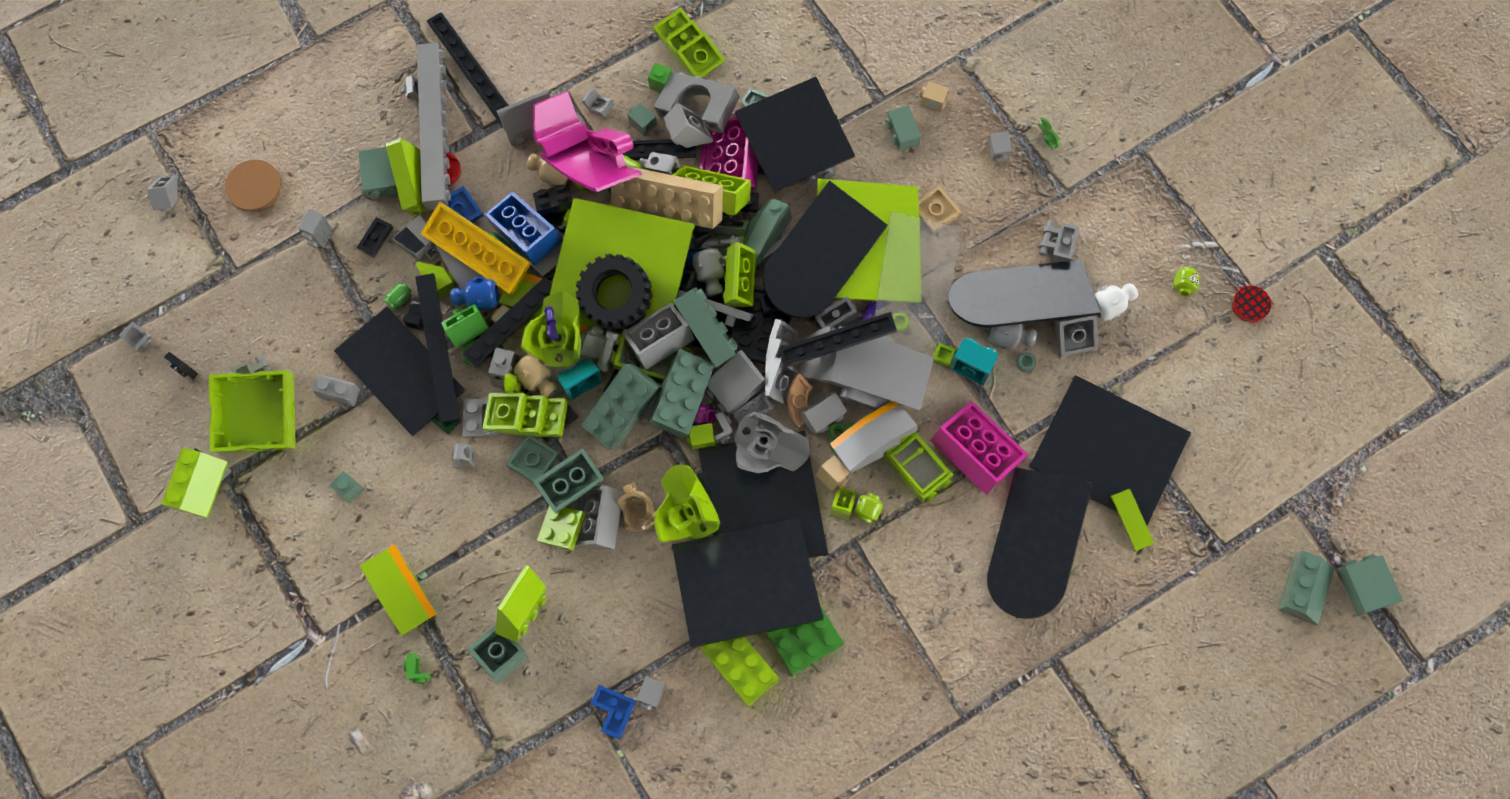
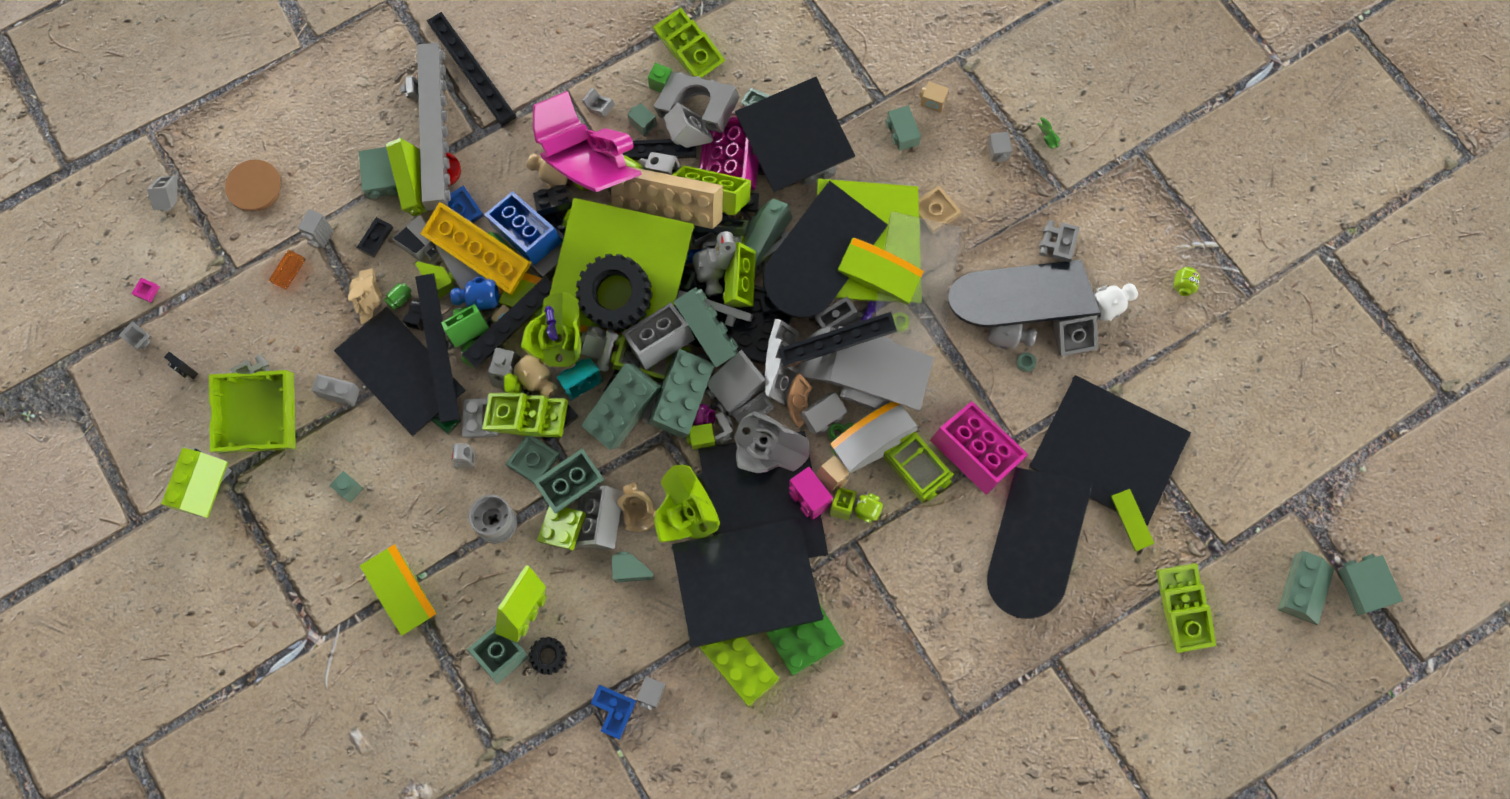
(145, 290): none -> dark pink plate
(287, 269): none -> clear orange tile
(365, 294): none -> tan piece
(412, 667): bright green bracket -> none
(490, 509): none -> light grey wheel
(518, 118): light grey slope -> none
(538, 647): none -> black tyre
(628, 568): none -> sand green slope
(723, 251): none -> light grey leg
(810, 493): none -> dark pink brick
(880, 270): none -> lime slope
(944, 355): lime tile -> none
(974, 360): teal brick -> none
(1186, 608): none -> lime slope
(1251, 304): tile -> none

